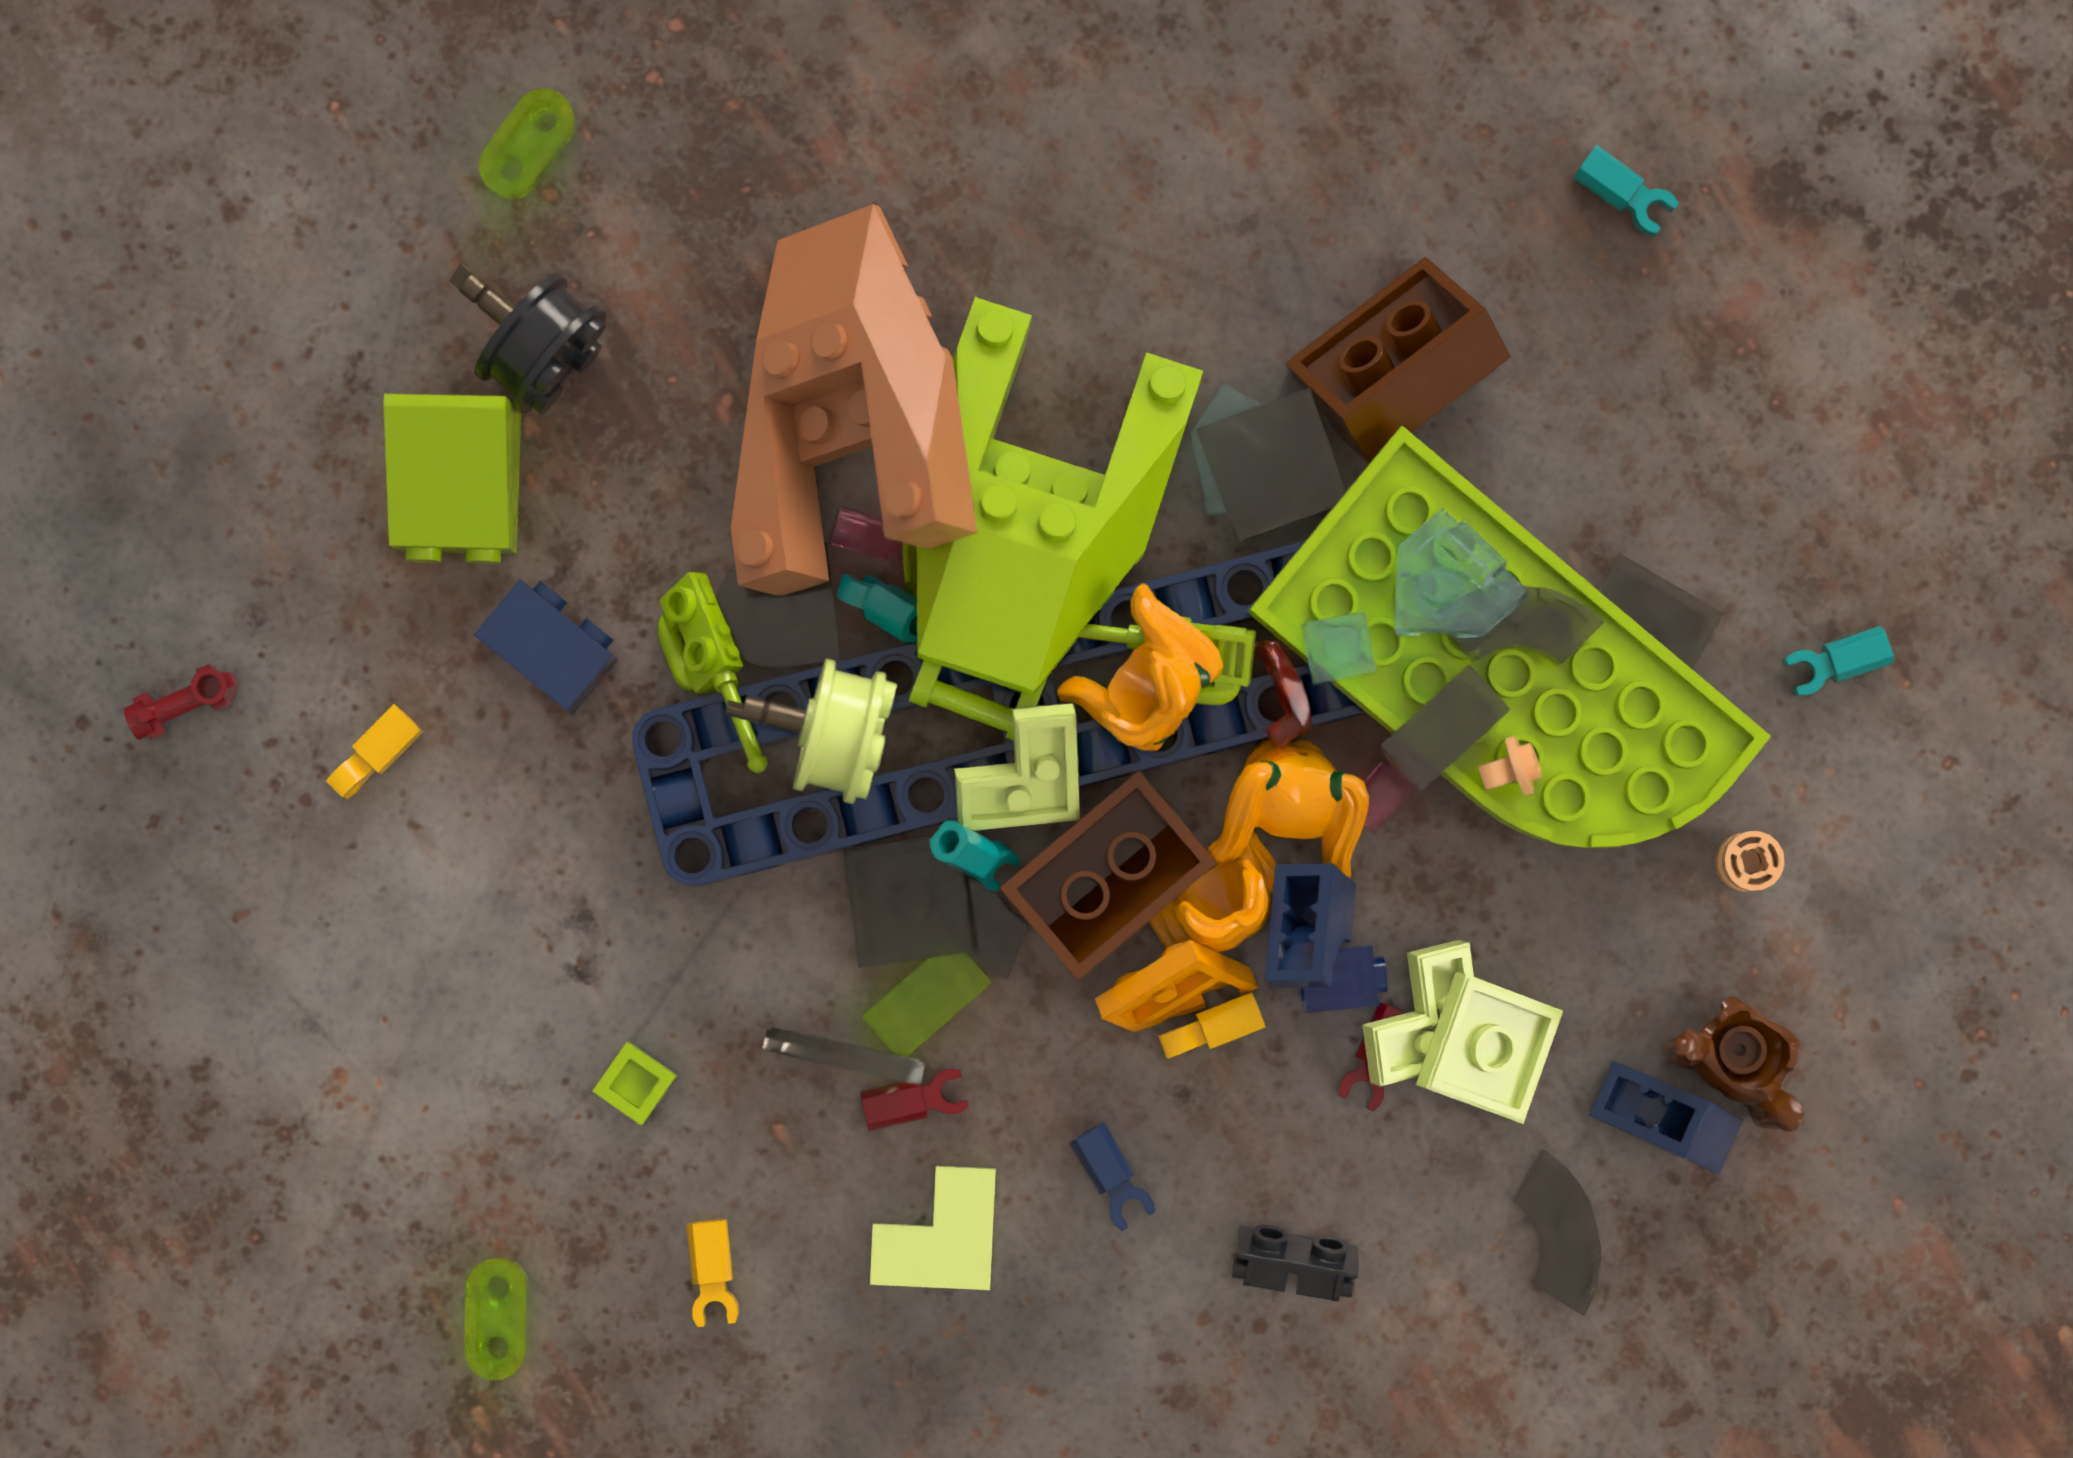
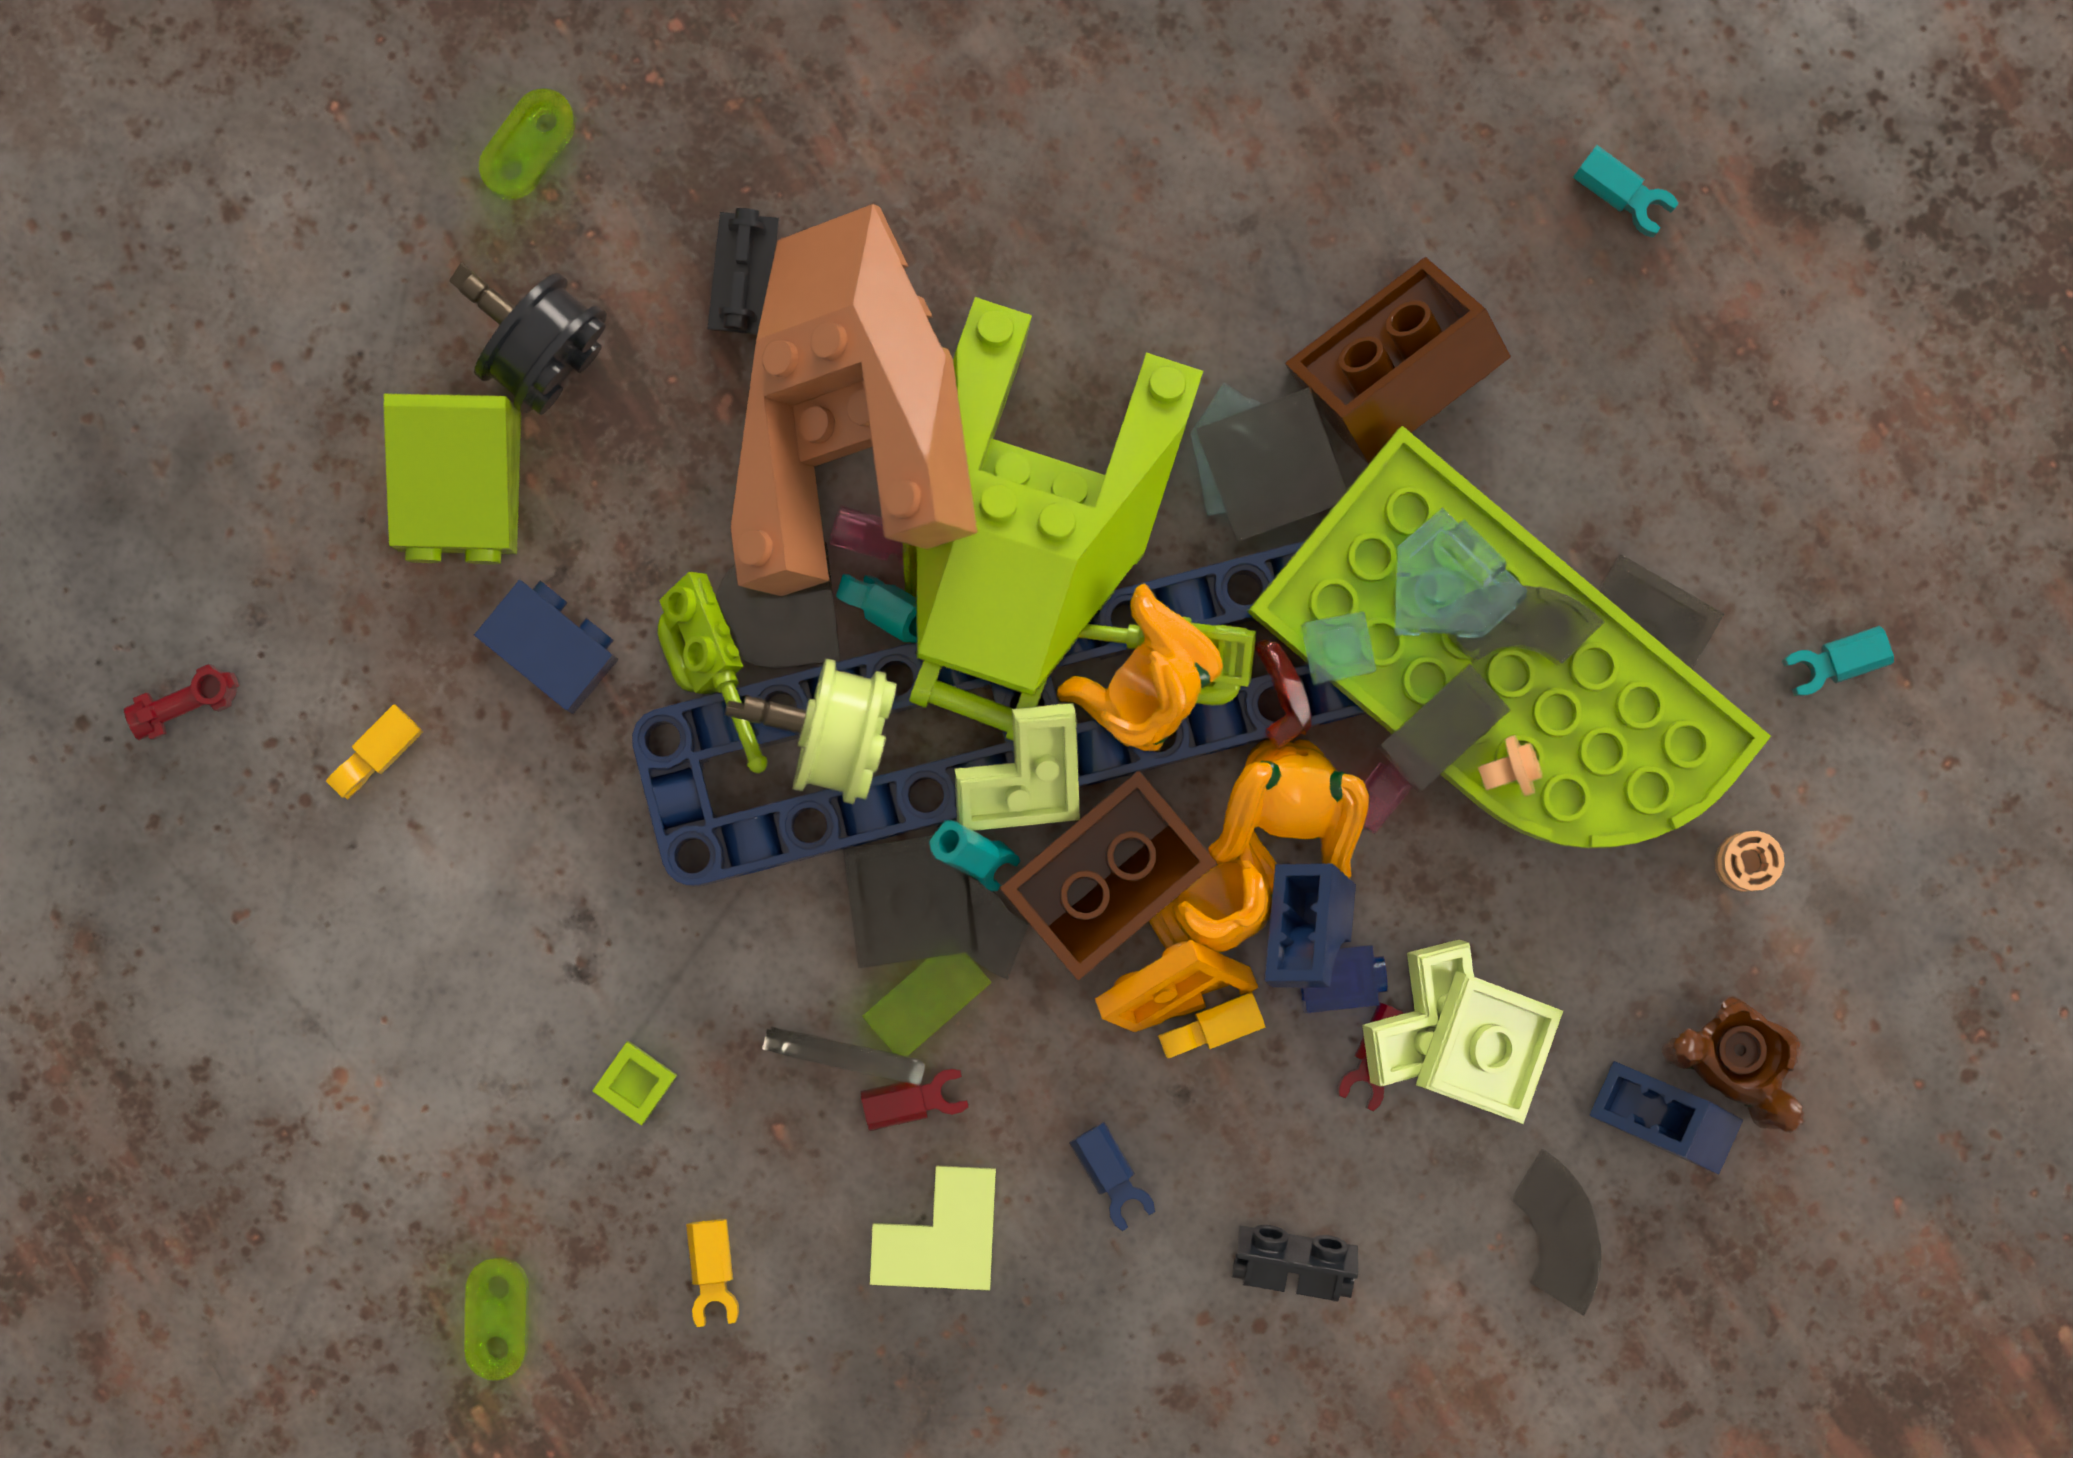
(741, 270): none -> black hinge

